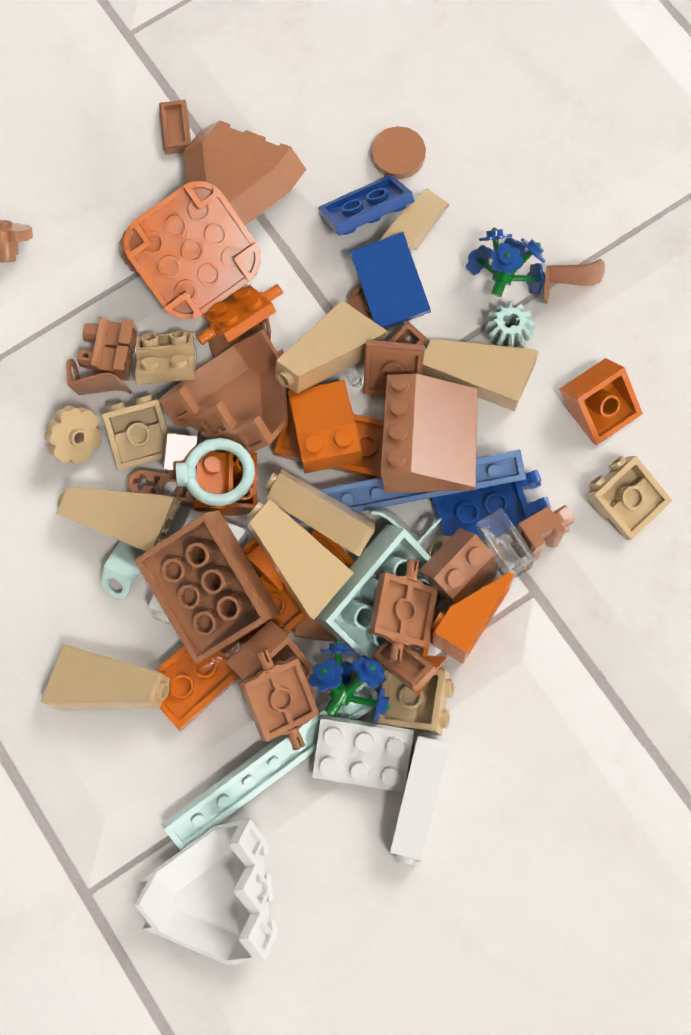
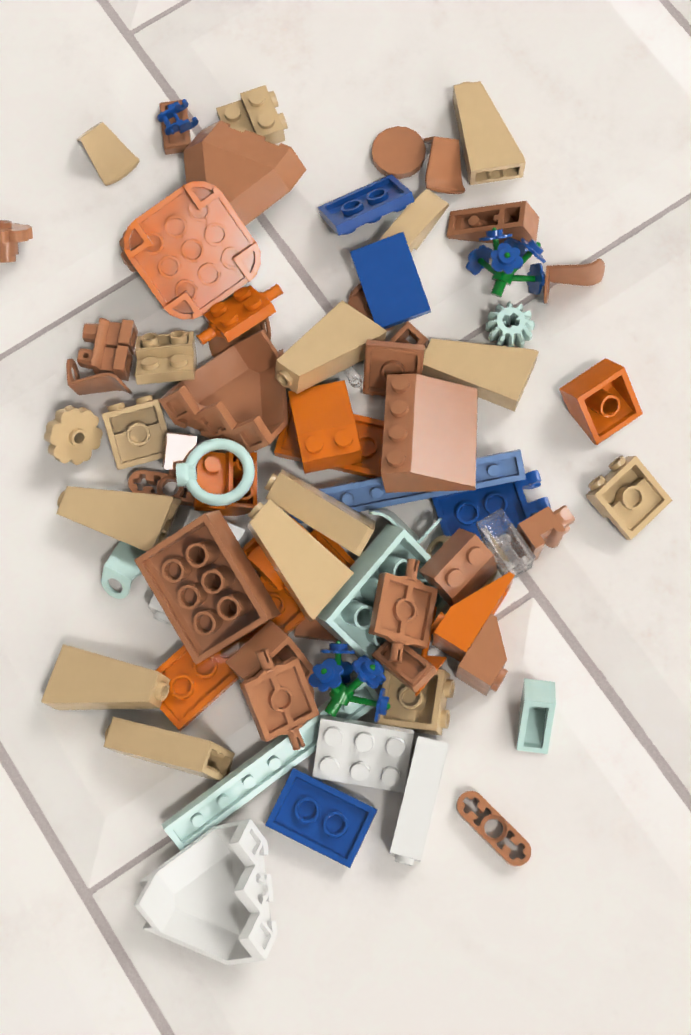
(108, 154): none -> tan piece
(169, 749): none -> tan slope
(179, 125): none -> blue piece
(256, 114): none -> tan plate
(321, 818): none -> blue plate
(444, 166): none -> nougat piece
(484, 660): none -> nougat slope
(485, 139): none -> tan slope
(513, 218): none -> nougat slope
(515, 840): none -> nougat beam
(536, 715): none -> light aqua slope

